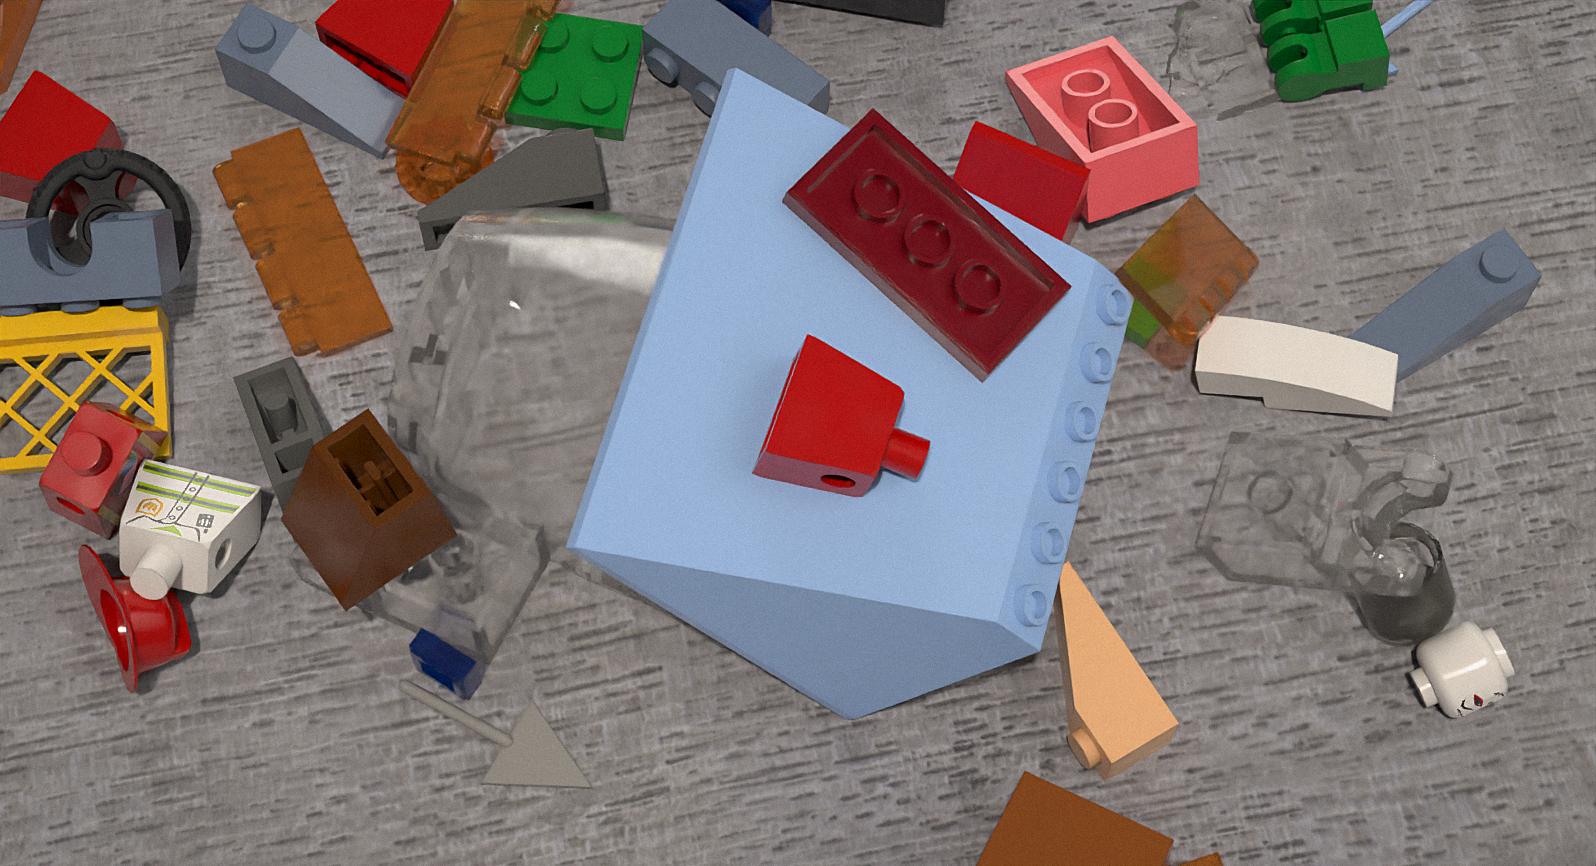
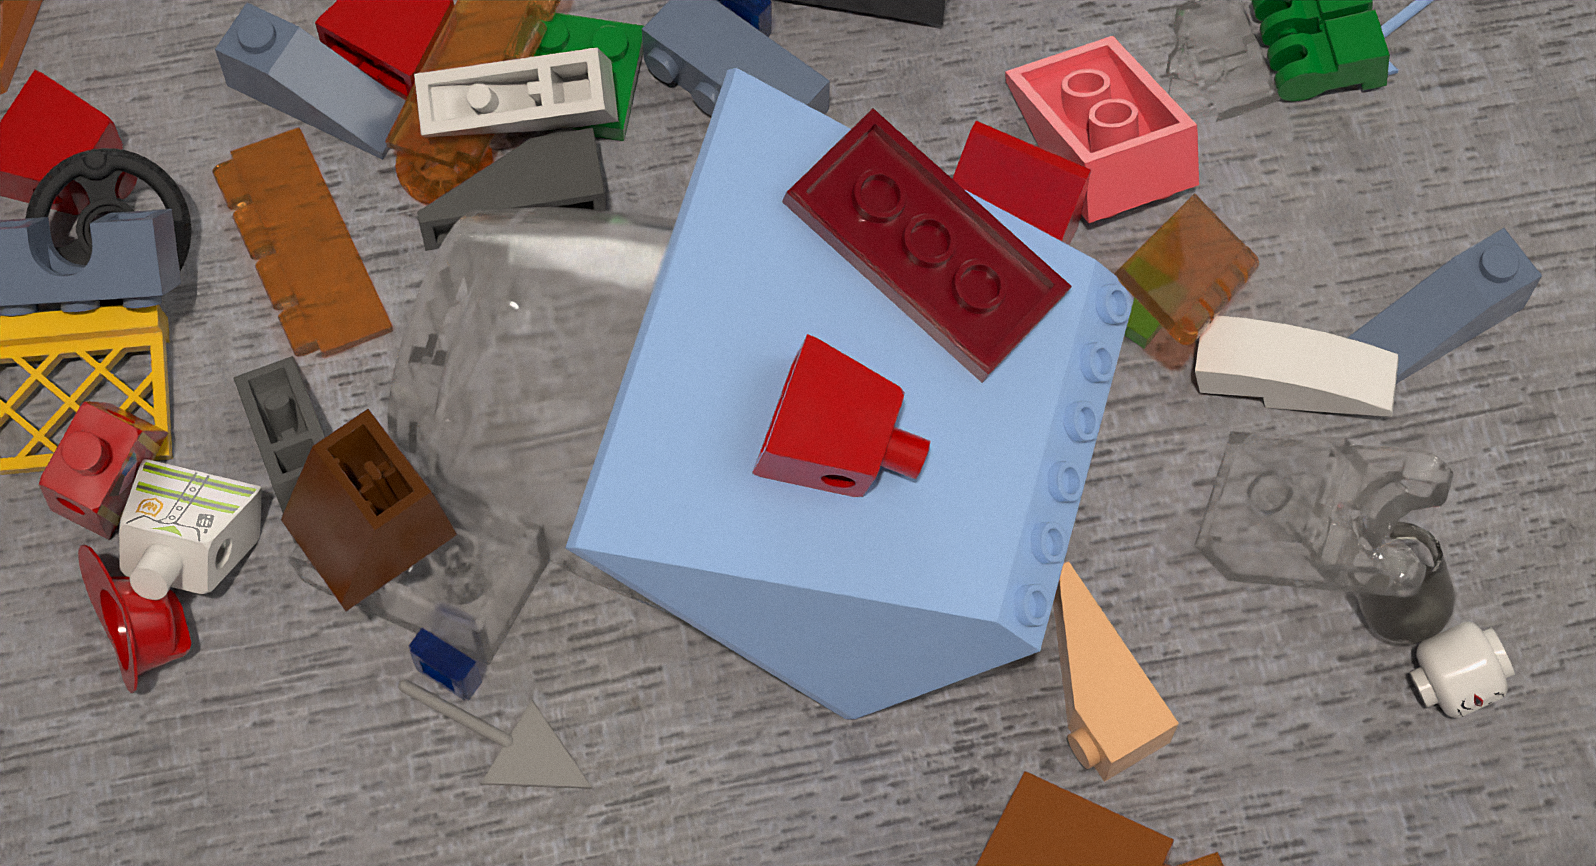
(518, 95): none -> white slope

